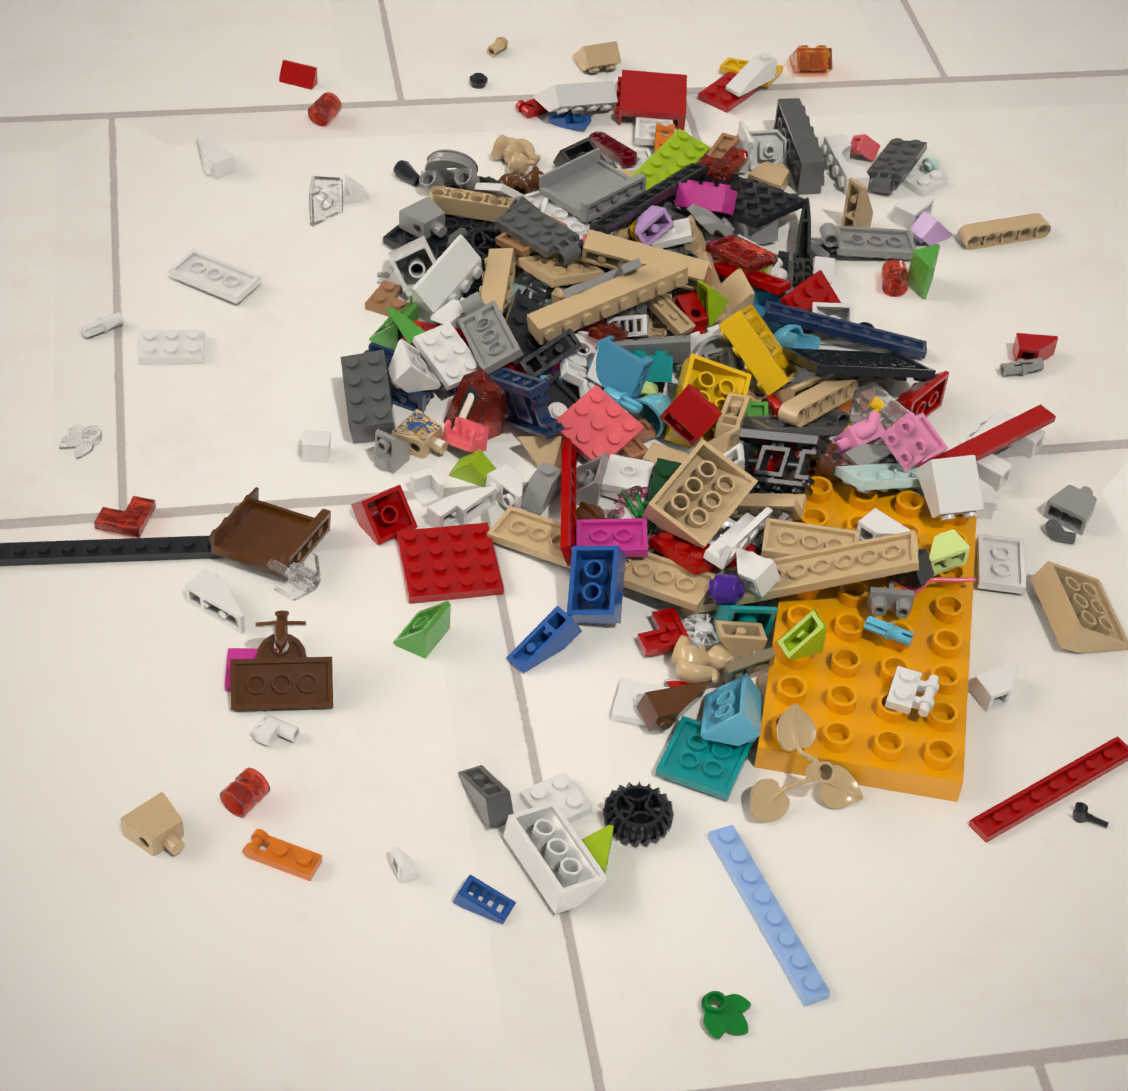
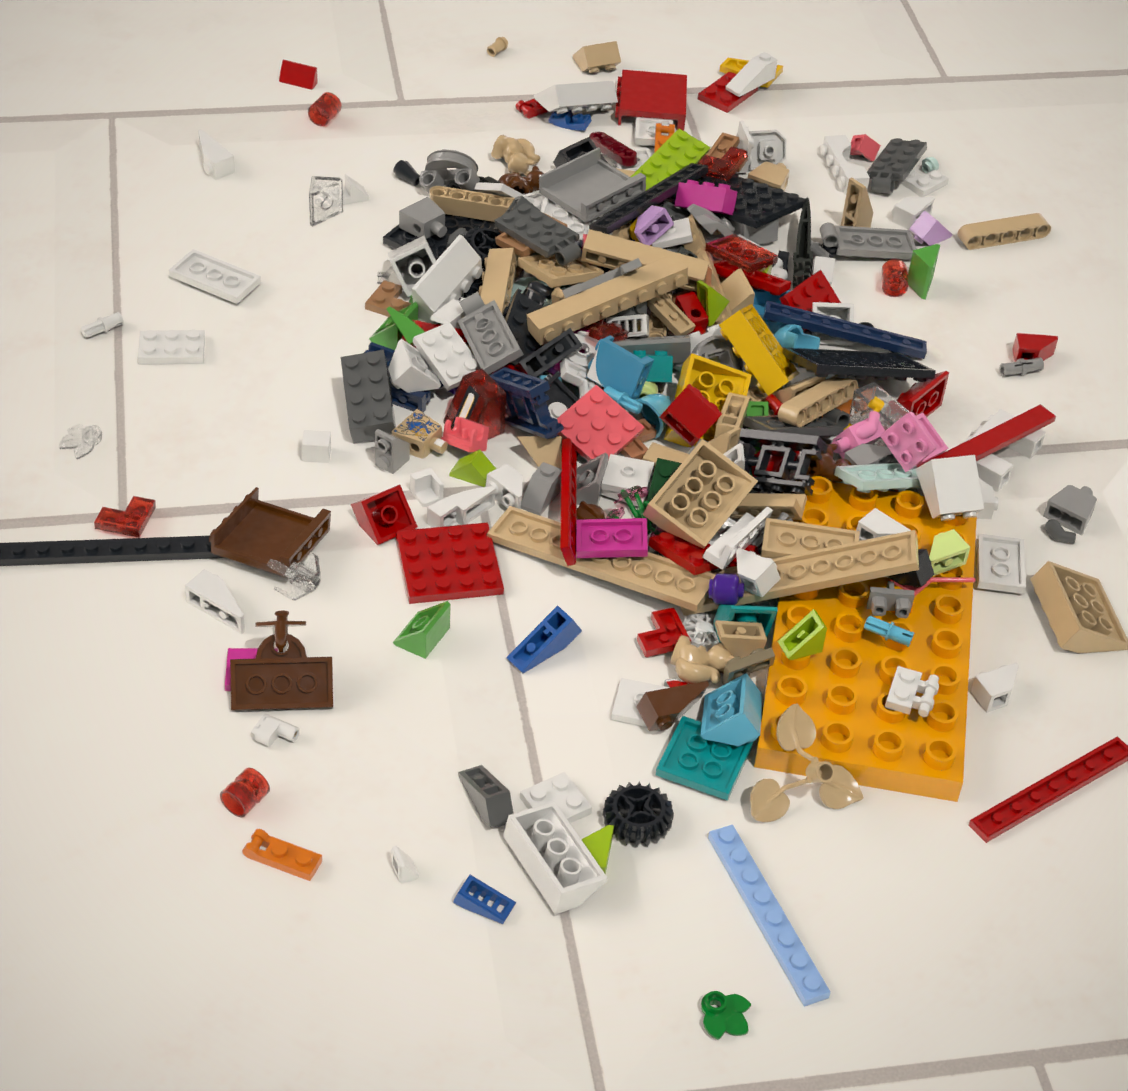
(155, 826): tan torso -> none
(478, 80): black plate -> none
(596, 584): blue brick -> none
(803, 152): dark grey brick -> none
(811, 59): clear orange slope -> none
(1081, 814): black hand -> none

